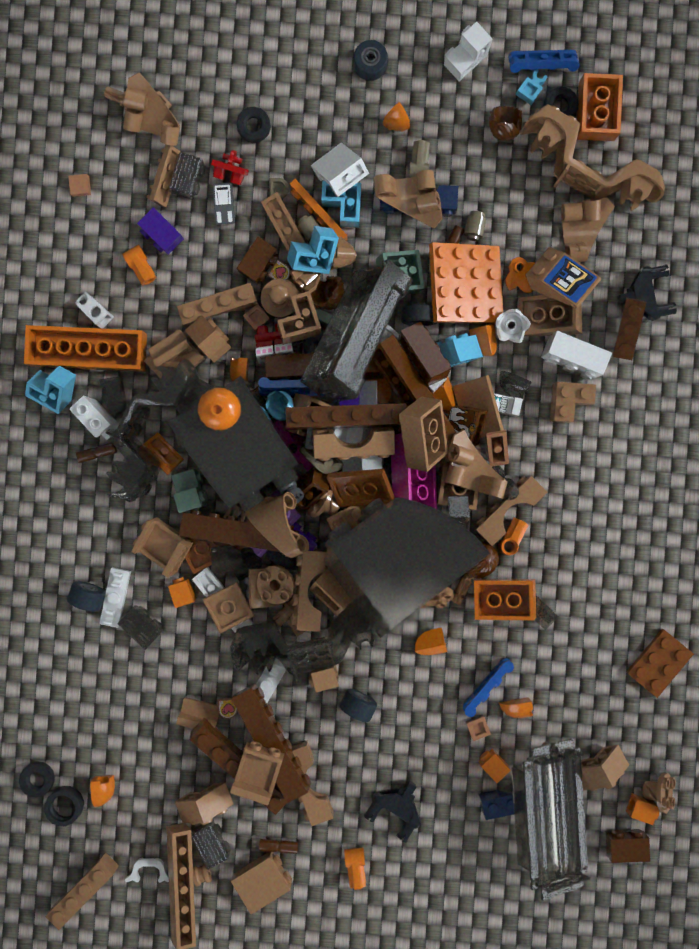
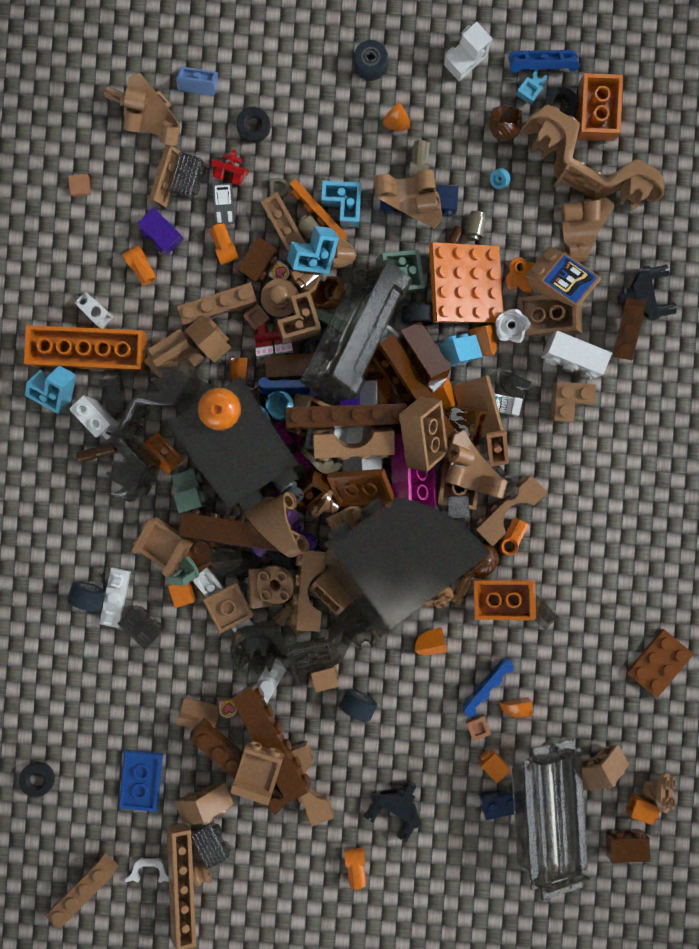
(53, 816): black tyre -> none
(102, 789): orange brick -> none
(141, 780): none -> blue tile
(185, 574): none -> sand green tile
(197, 81): none -> medium blue slope
(224, 247): none -> orange piece
(261, 881): medium nougat brick -> none
(278, 846): reddish brown piece -> none
(340, 169): white panel -> none
(499, 178): none -> medium azure tile

